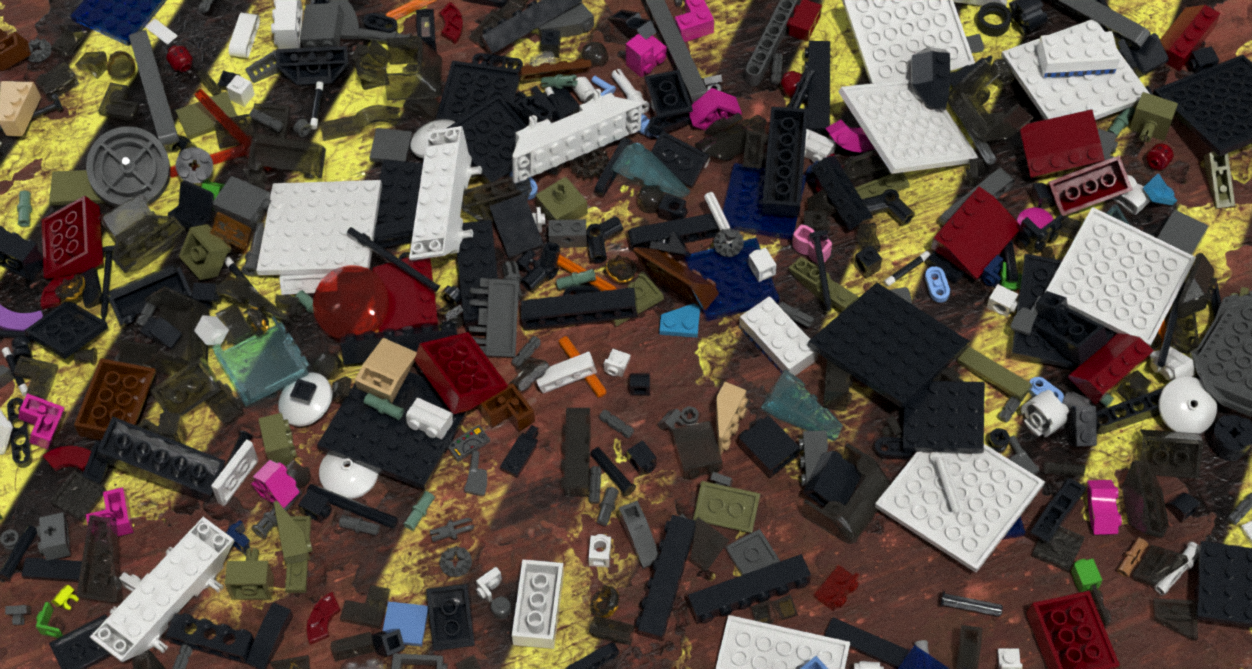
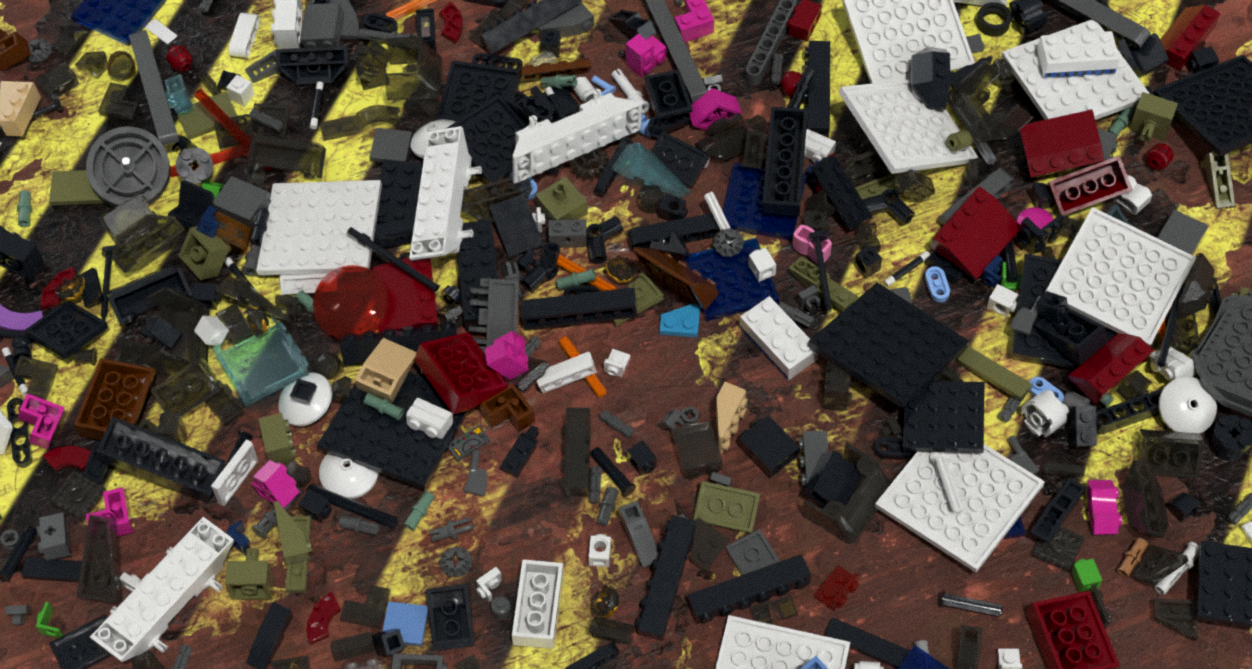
(62, 597): neon yellow tile -> none
(72, 239): dark red slope -> none
(146, 313): dark grey axle -> none
(178, 94): none -> clear light blue brick
(182, 624): black brick -> none
(208, 223): none -> dark blue bracket
(259, 227): none -> black pin
(302, 127): dark grey bush -> none
(508, 355): none -> dark pink brick
(596, 53): clear smoke hair -> none
(640, 384): black brick -> none
(795, 405): clear light blue wedge -> none
(807, 297): none -> dark grey tile
(849, 138): dark pink brick -> none
(914, 185): none -> clear smoke brick
(959, 140): none -> olive brick
(1000, 444): black wheel -> none
(1159, 191): dark azure wing -> none

